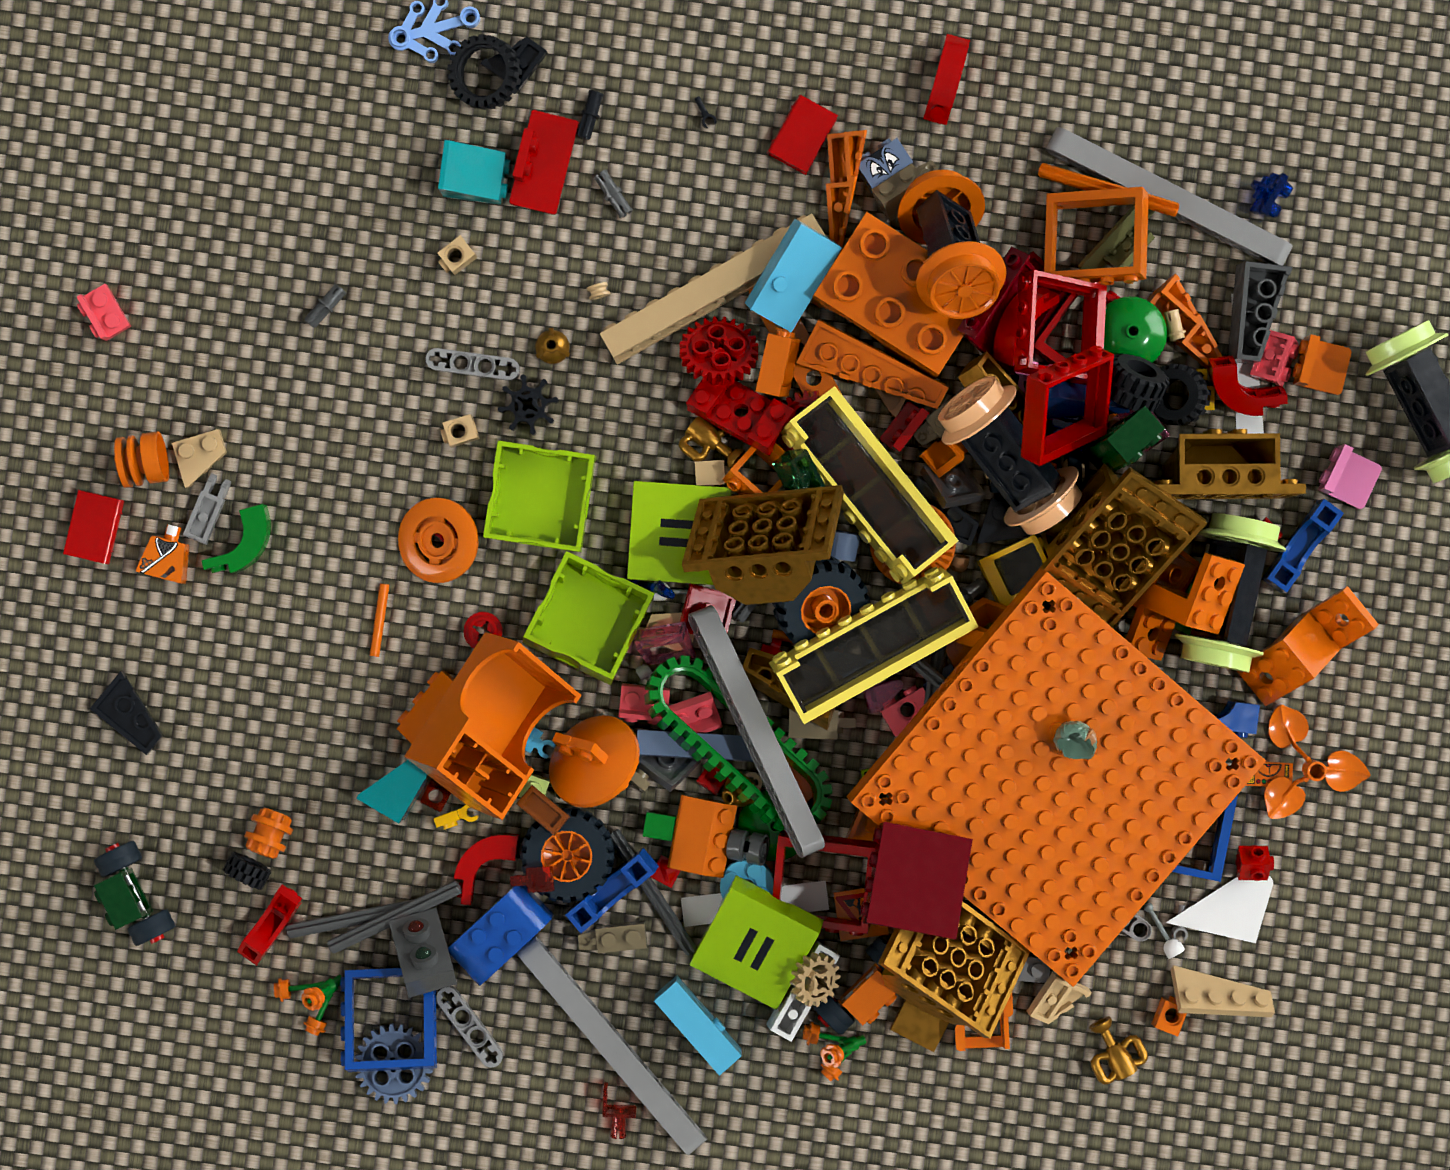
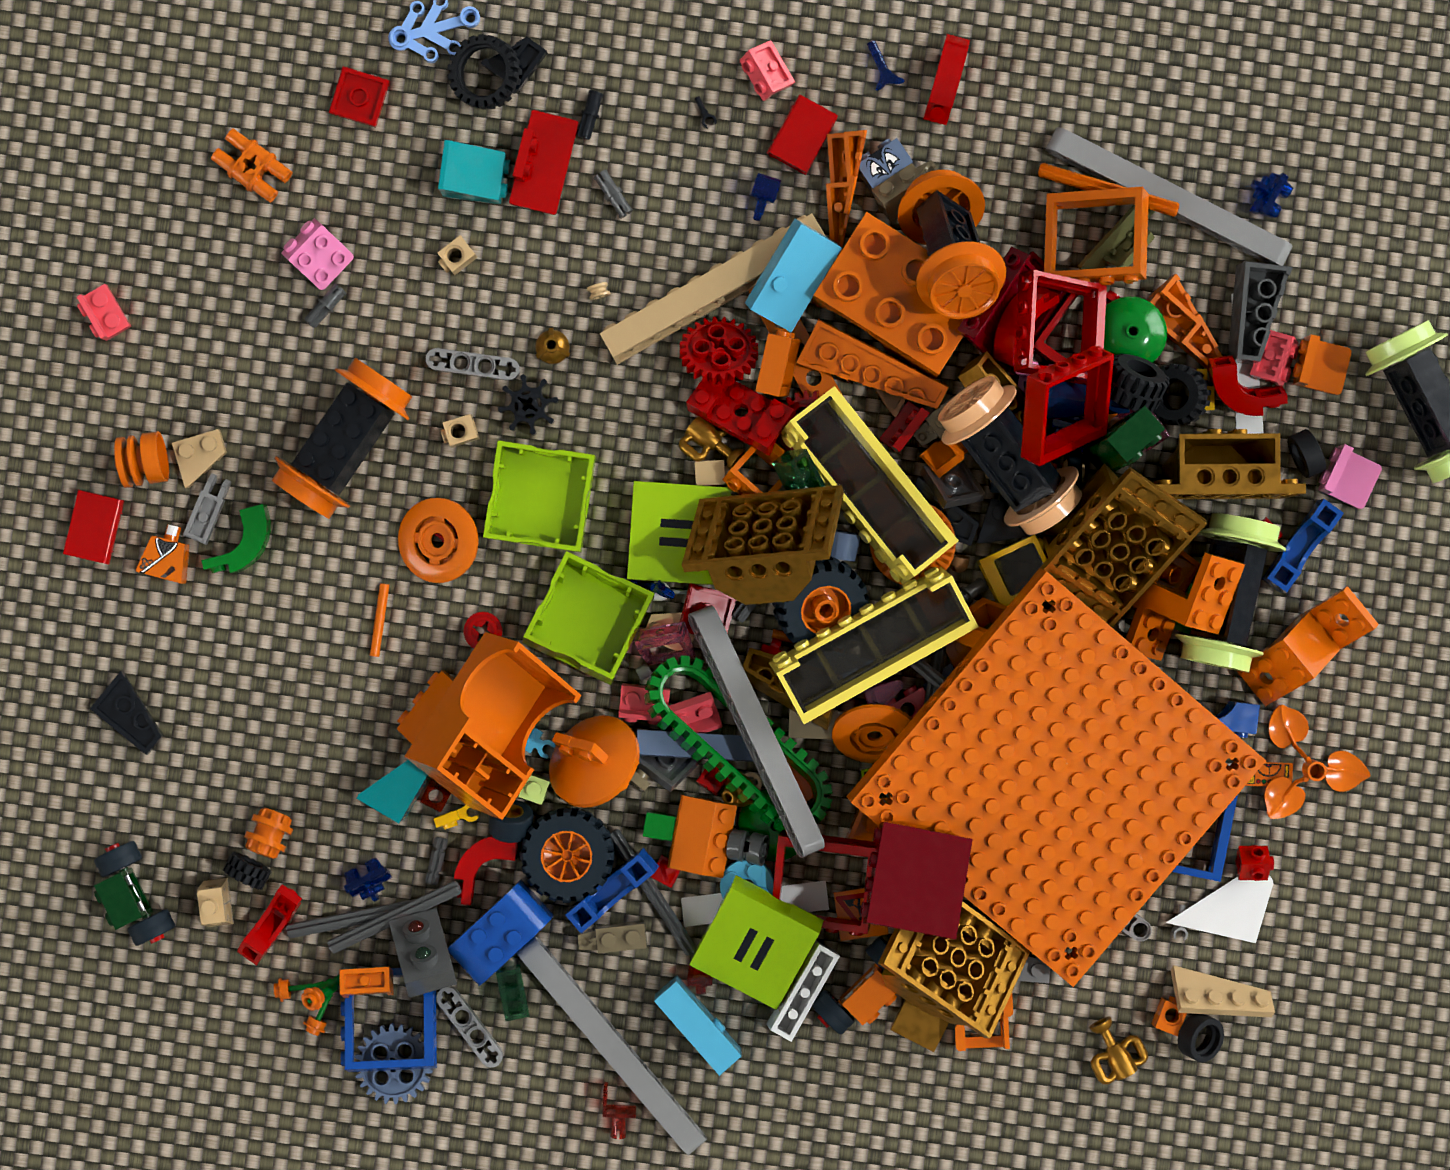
(215, 903): none -> tan torso
(255, 154): none -> orange pin
(317, 254): none -> bright pink bracket
(342, 439): none -> black brick
(359, 97): none -> red tile
(366, 981): none -> orange panel
(369, 884): none -> clear blue hips
(436, 860): none -> dark grey axle
(512, 993): none -> clear green brick
(514, 825): none -> black wheel
(536, 878): clear red plate -> none
(543, 810): dark orange tile -> none
(699, 979): none -> clear red tile
(765, 192): none -> clear blue piece
(766, 70): none -> coral bracket
(815, 979): tan gear -> none
(832, 1054): orange plant -> none
(853, 726): none -> orange piece
(886, 75): none -> clear blue piece
(1055, 998): tan wing -> none
(1076, 740): sand green hair -> none
(1171, 947): hinge -> none
(1174, 325): tan pin -> none
(1211, 1042): none -> black tyre
(1306, 453): none -> black tyre

